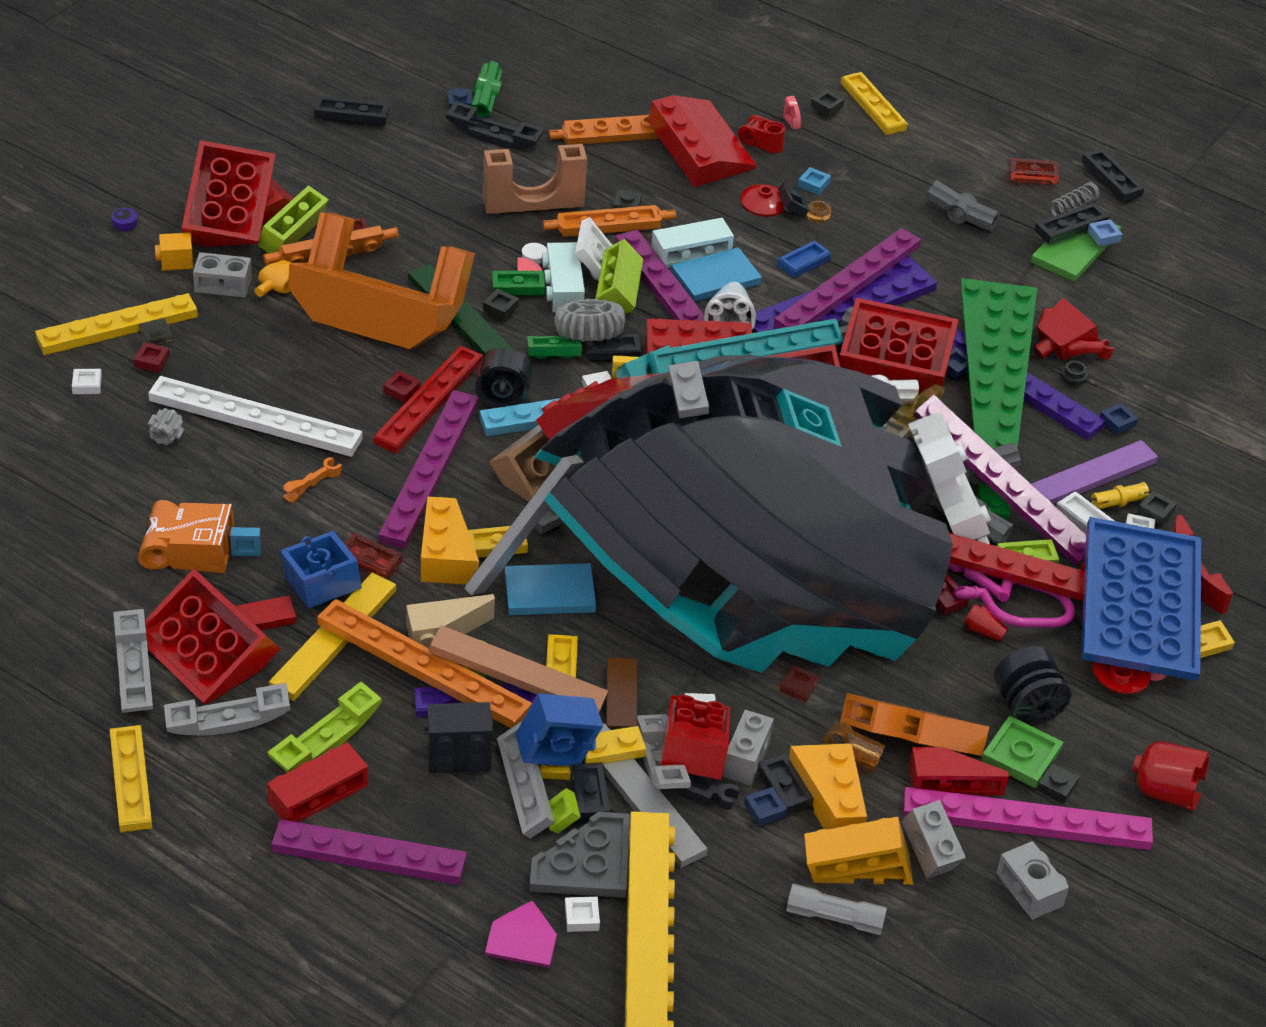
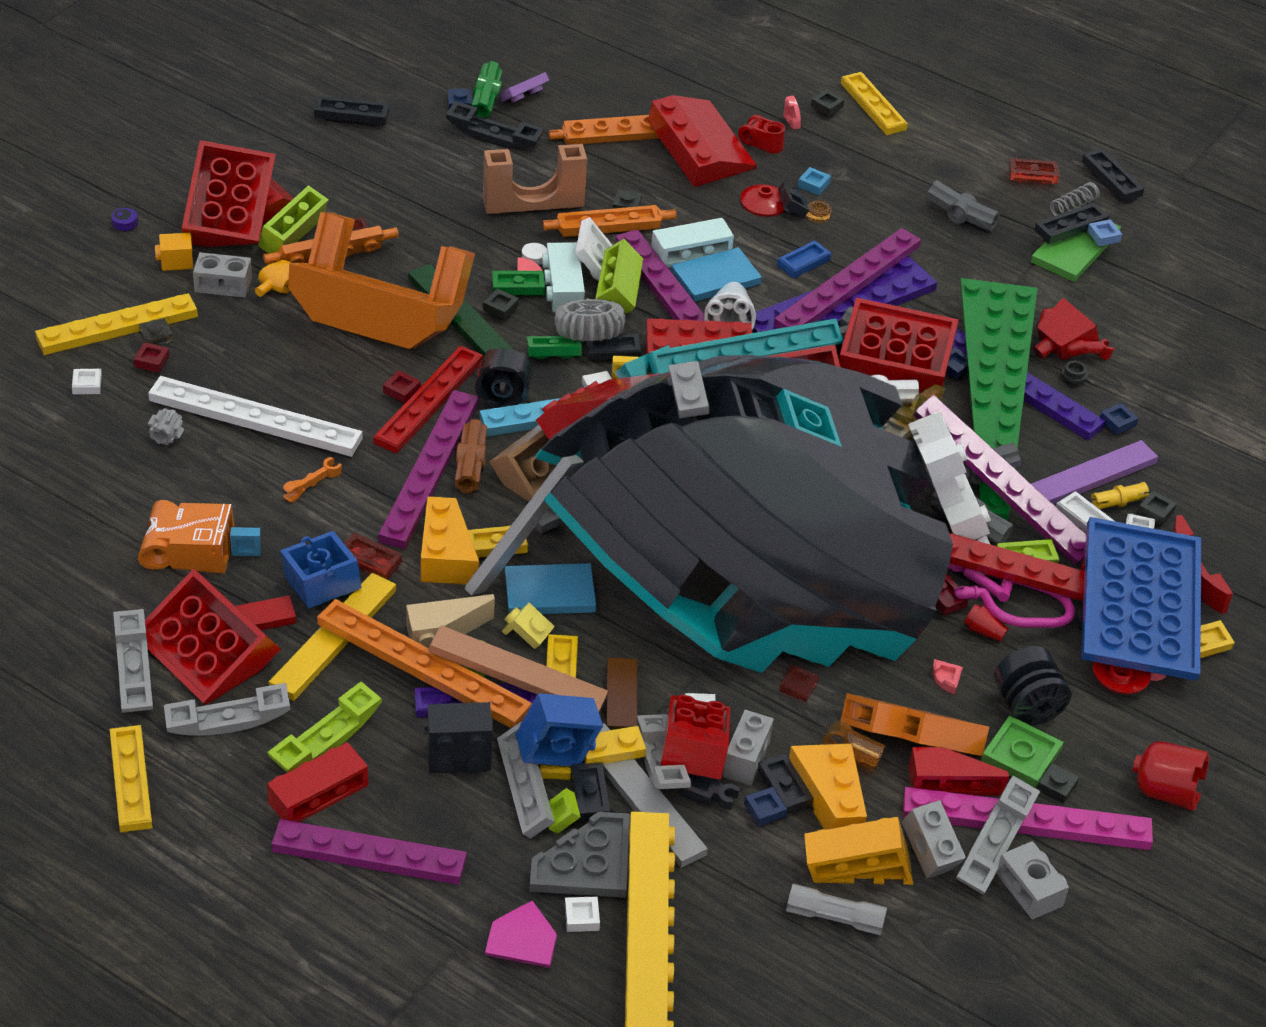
(471, 456): none -> dark orange piece
(516, 92): none -> medium lavender plate
(528, 624): none -> light yellow bracket
(946, 675): none -> coral tile
(997, 834): none -> light grey slope

